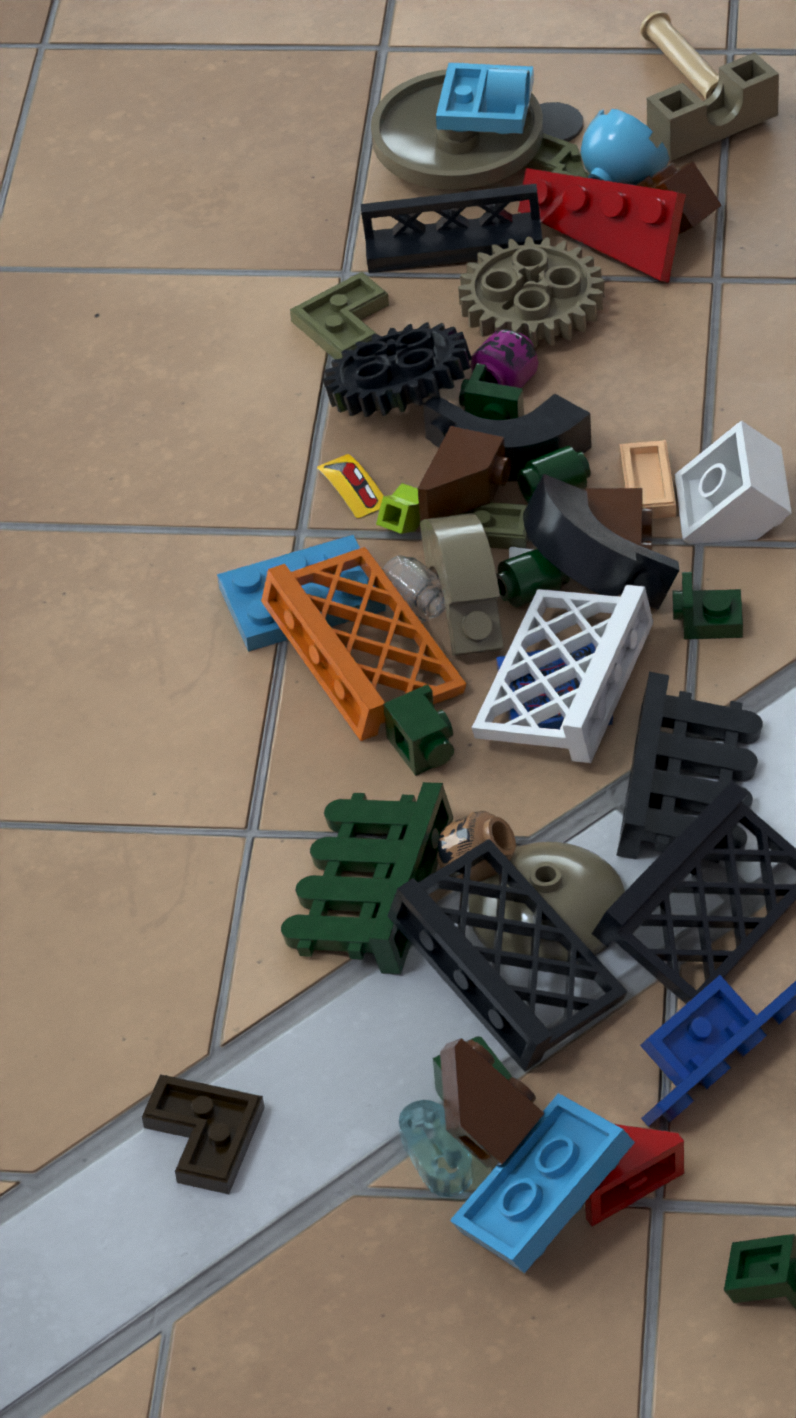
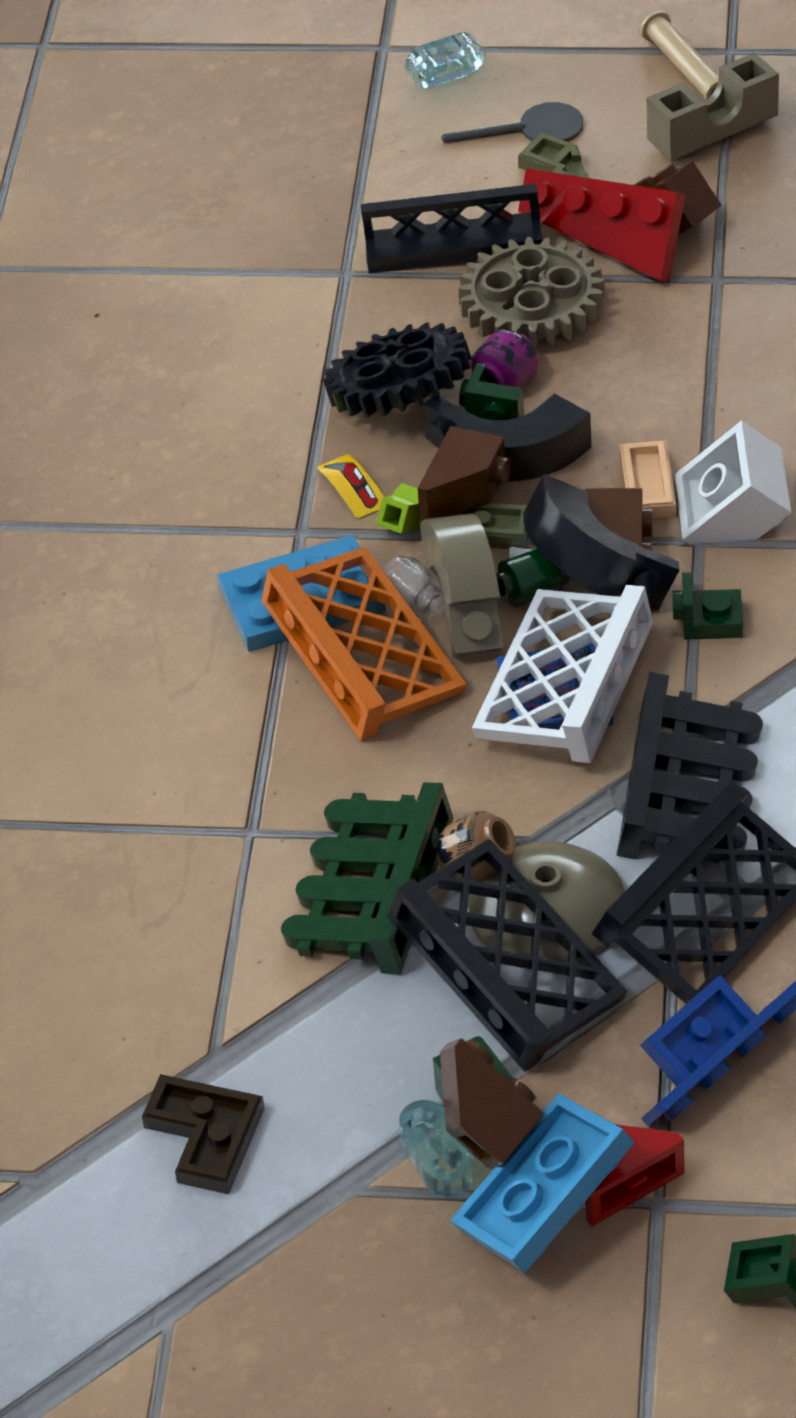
(336, 314): olive tile -> none
(418, 152): dark tan dish -> none
(419, 730): dark green brick -> none
(444, 60): none -> clear light blue beam
(485, 98): medium azure plate -> none
(561, 464): dark green brick -> none
(619, 149): medium azure cylinder -> none

